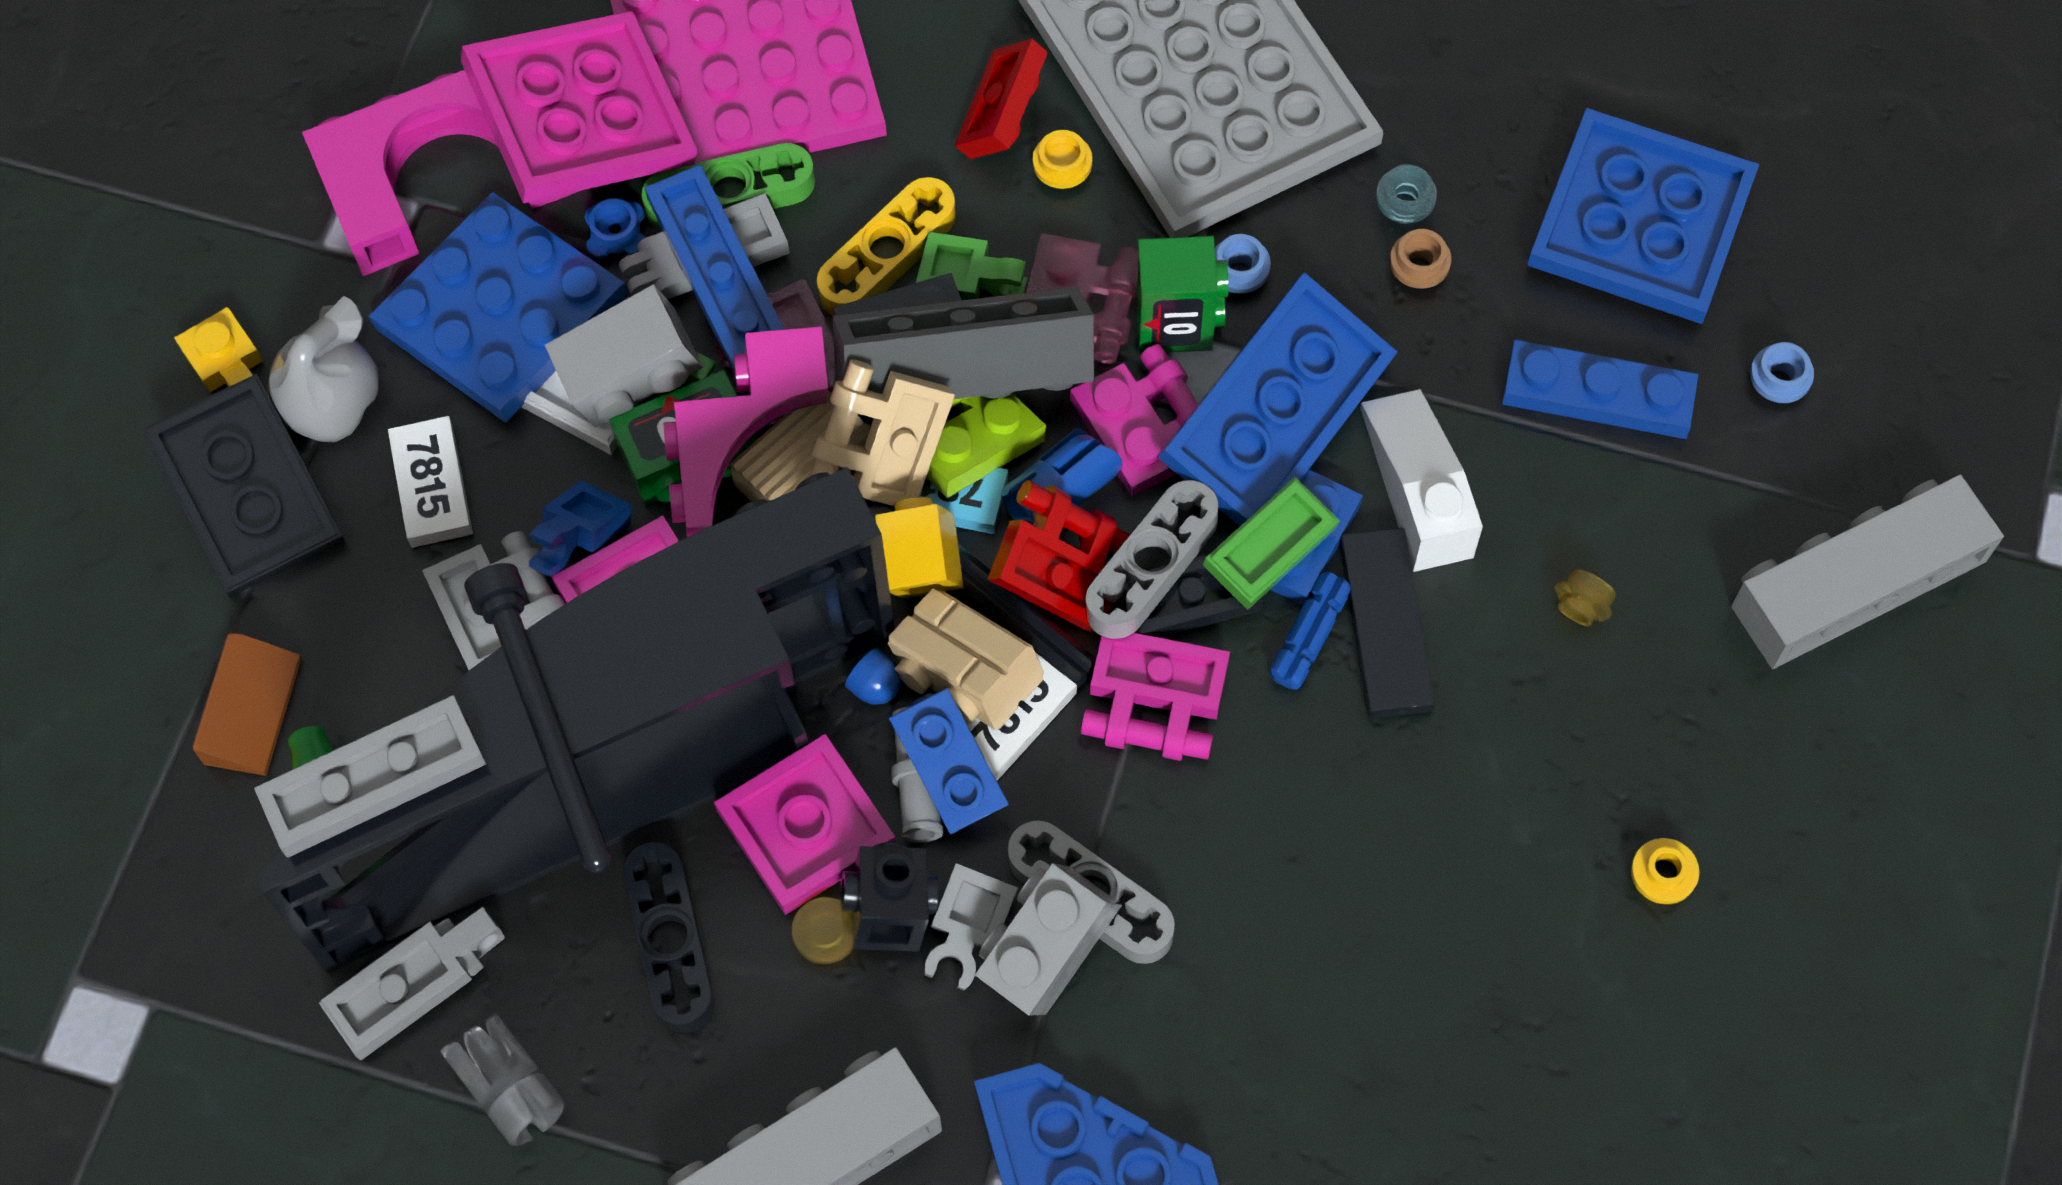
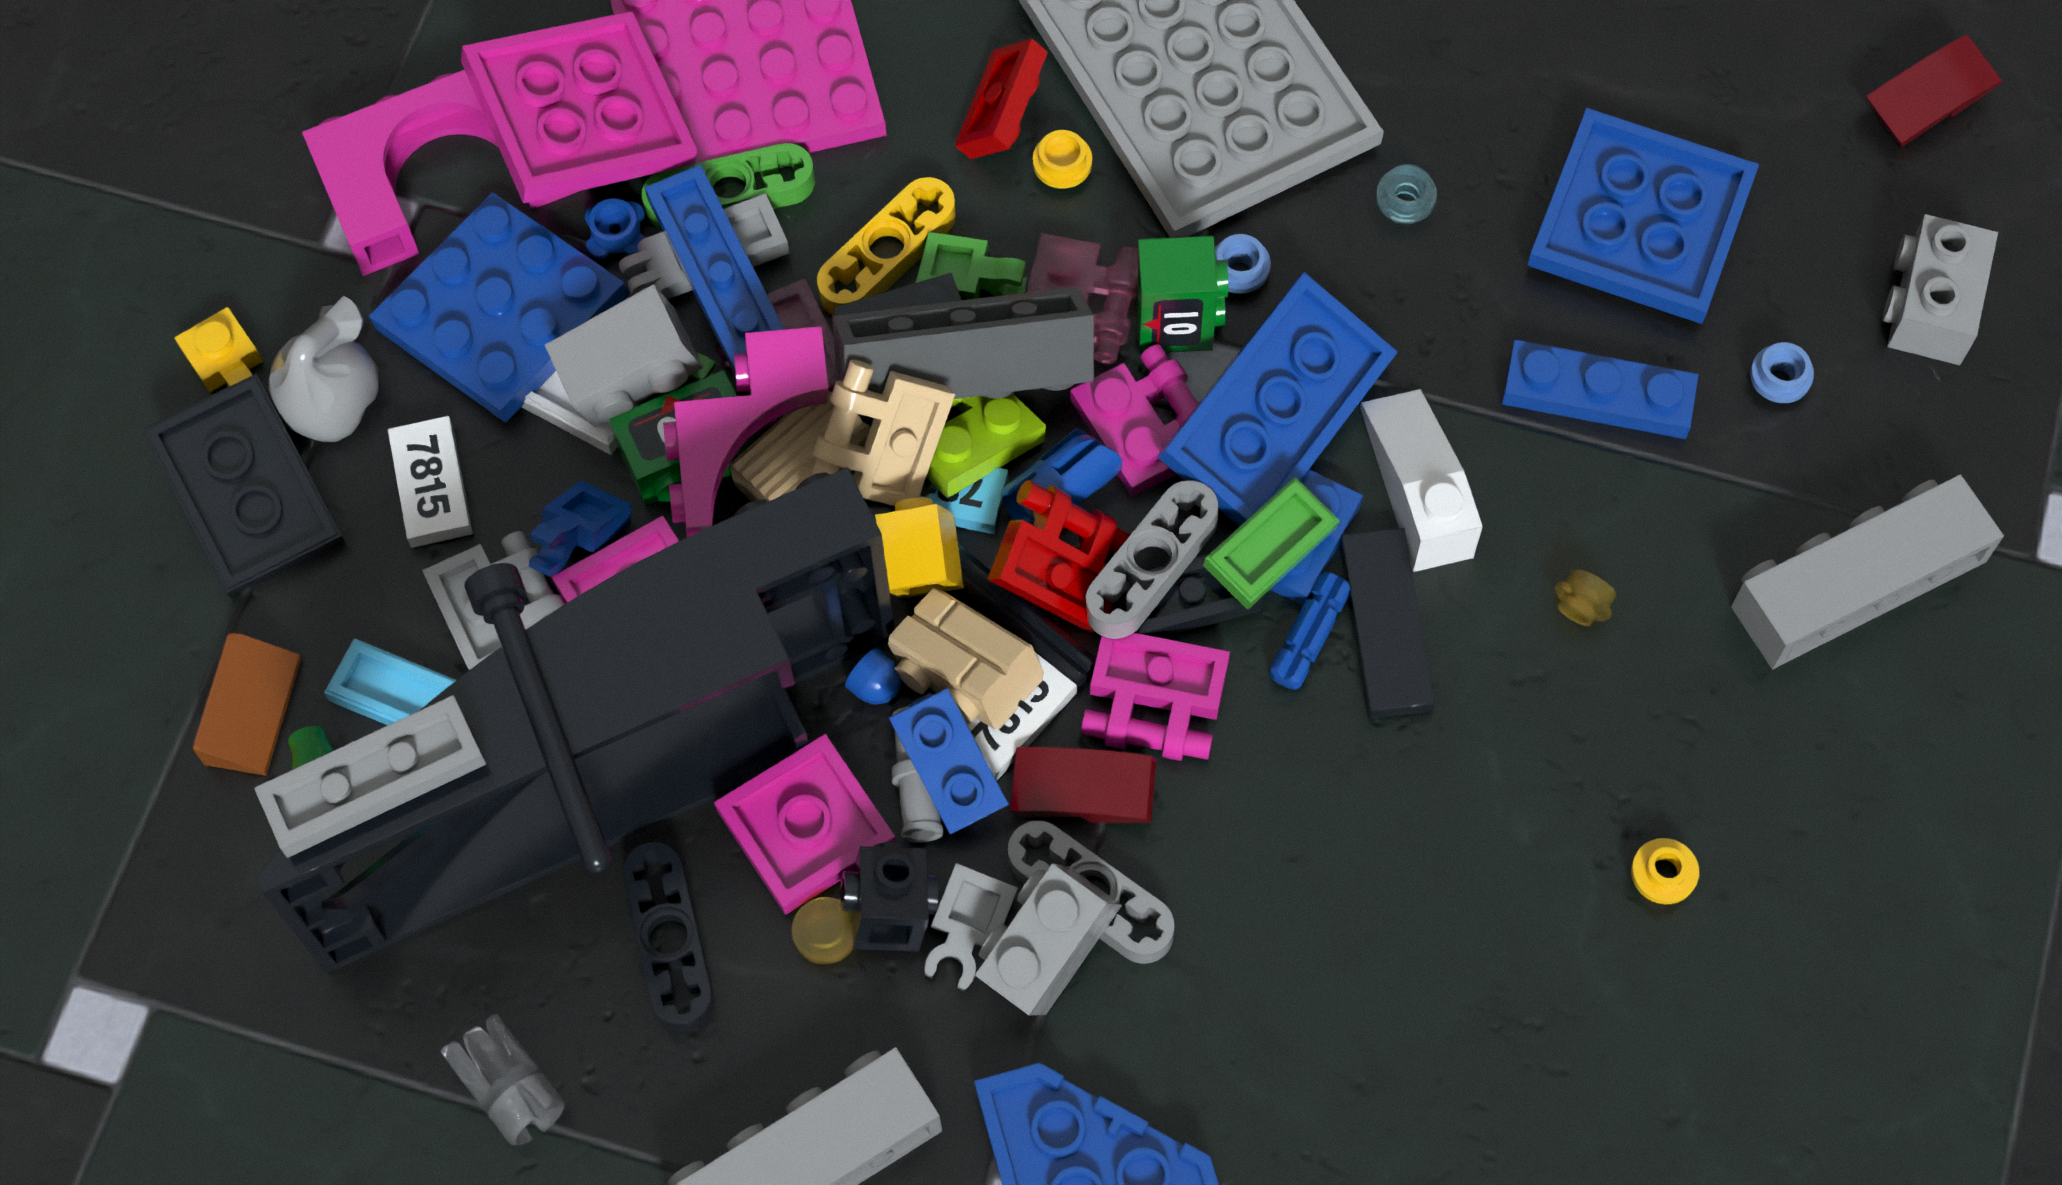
(383, 684): none -> medium azure tile
(409, 981): light grey hinge -> none
(1083, 784): none -> dark red slope
(1425, 245): medium nougat plate -> none
(1933, 90): none -> dark red slope
(1940, 289): none -> light grey brick

